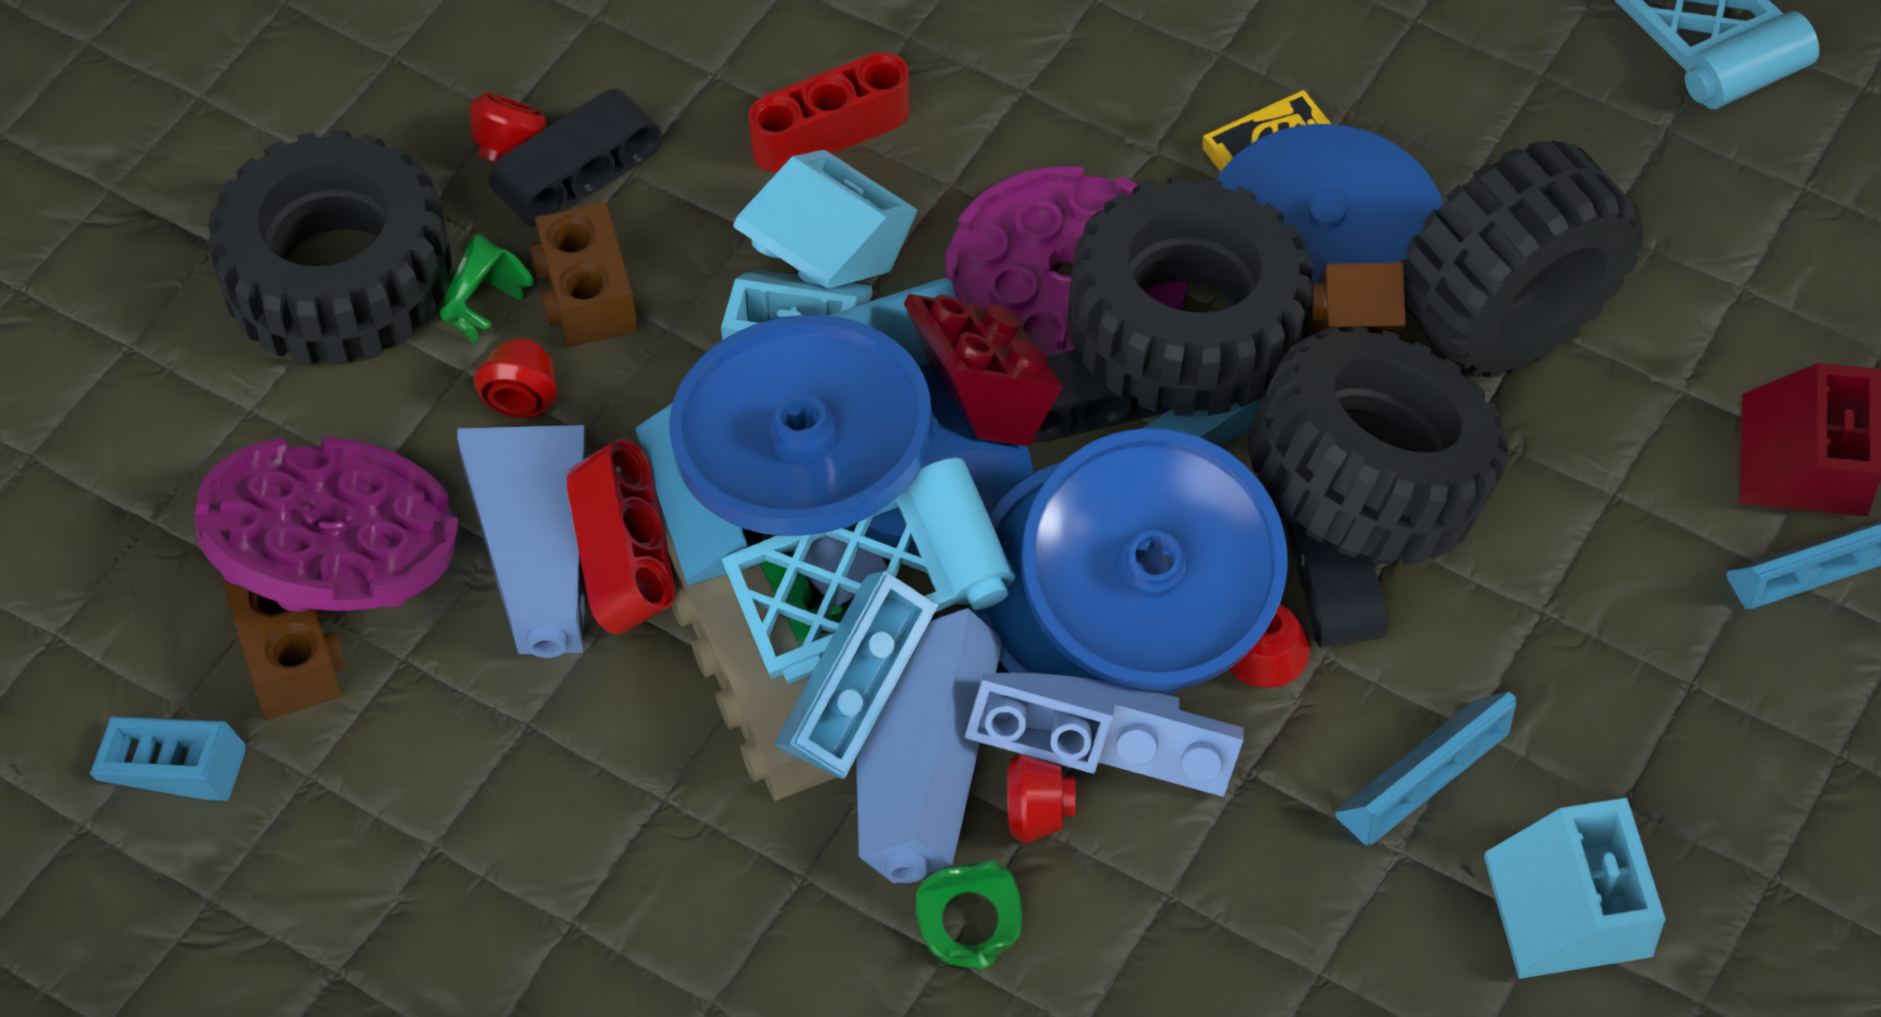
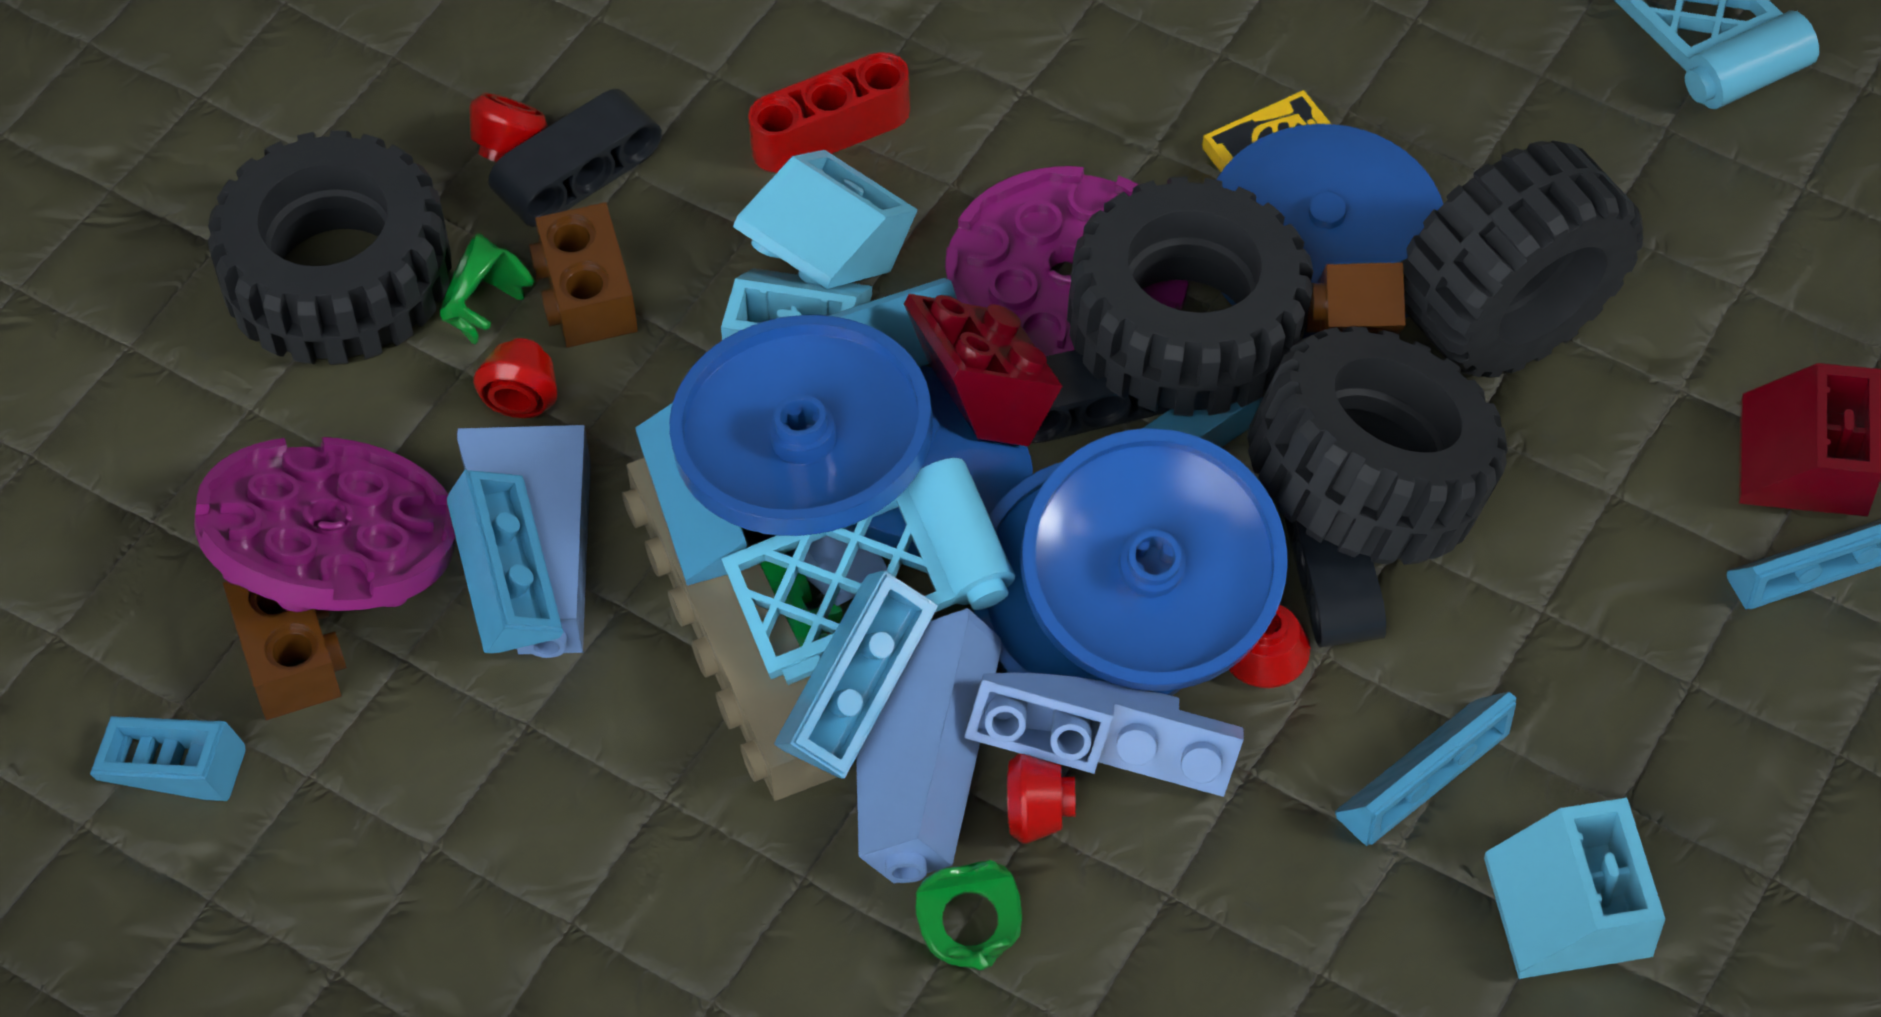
(503, 561): none -> dark azure slope
(620, 536): red beam -> none

